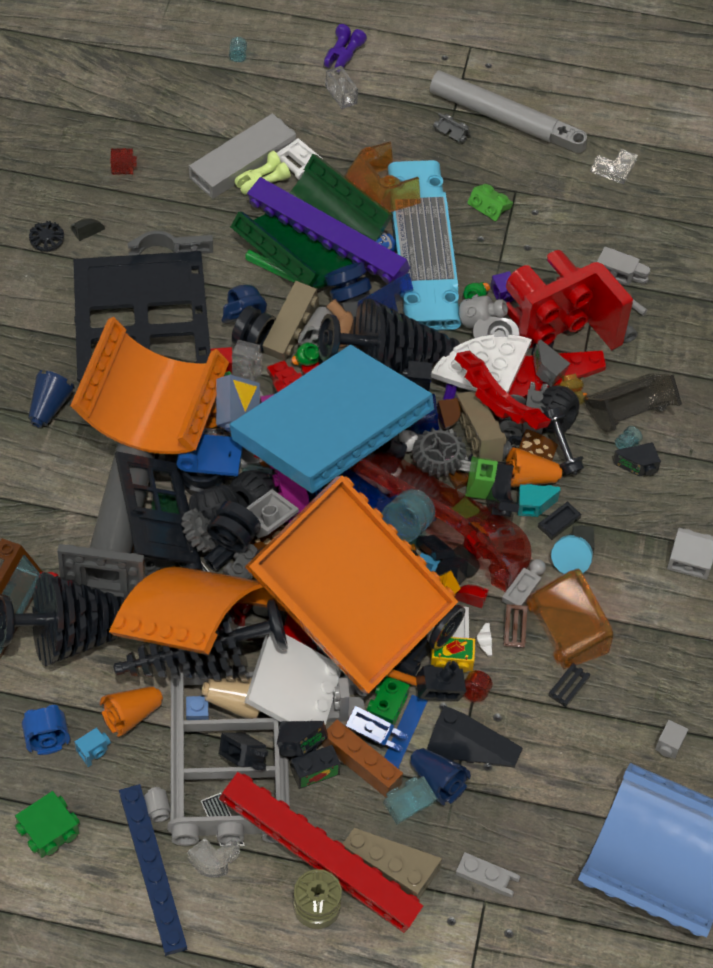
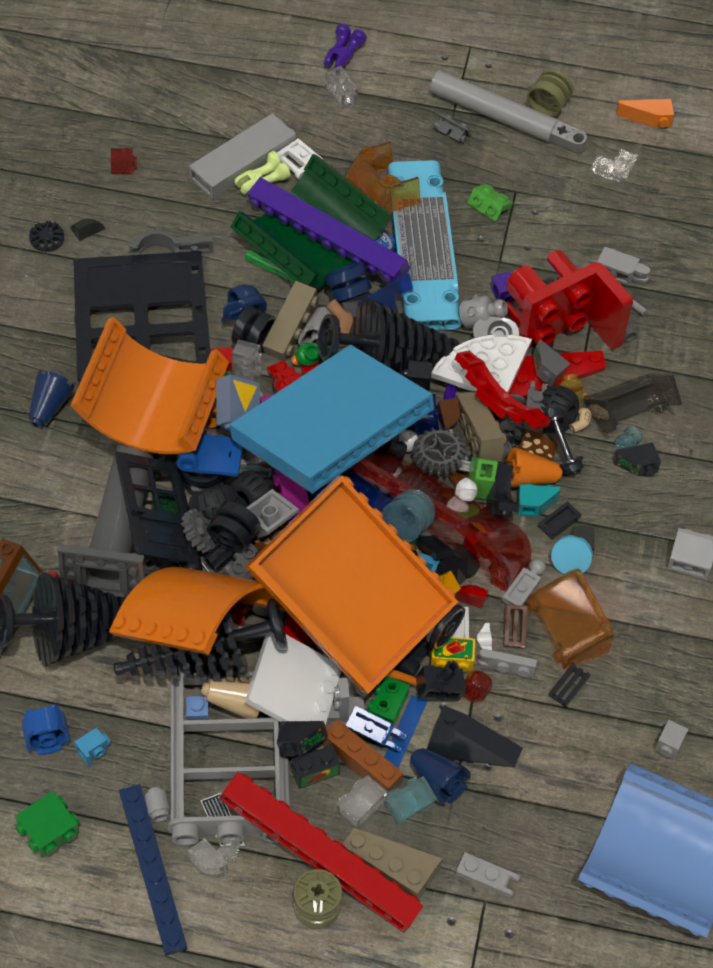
(129, 708): orange cone -> none
(237, 49): clear light blue wheel -> none
(243, 750): black hinge -> none
(361, 801): none -> clear brick
(466, 490): none -> white piece
(476, 288): green animal -> none
(507, 663): none -> light grey hinge
(550, 92): none -> olive wheel
(583, 422): none -> tan arm
(648, 112): none -> orange slope

